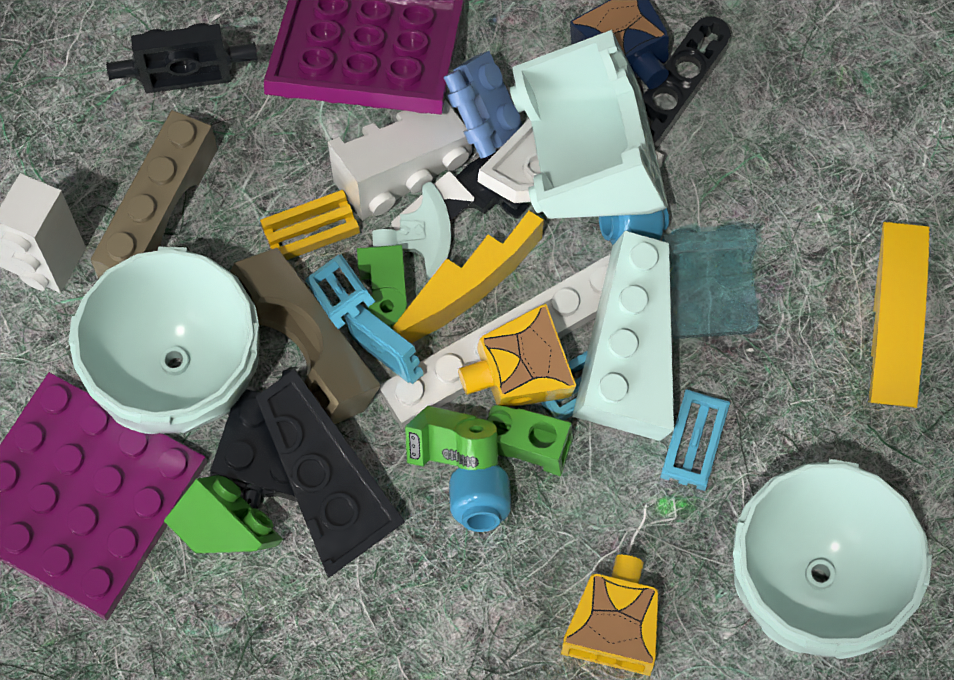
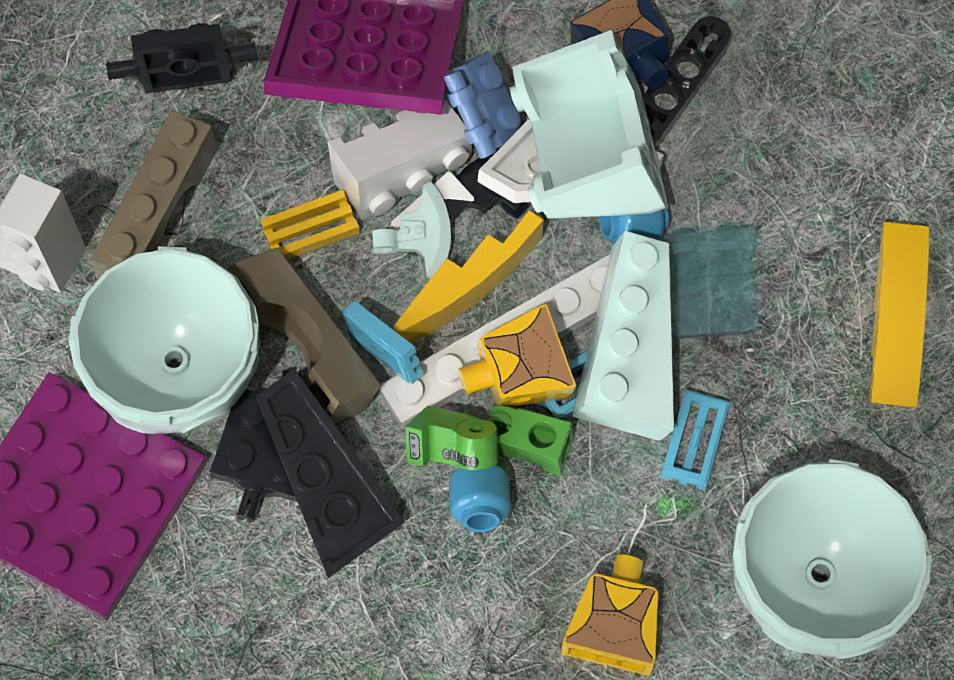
(218, 520): bright green slope -> none
(348, 302): medium azure tile -> none
(386, 270): bright green leg -> none

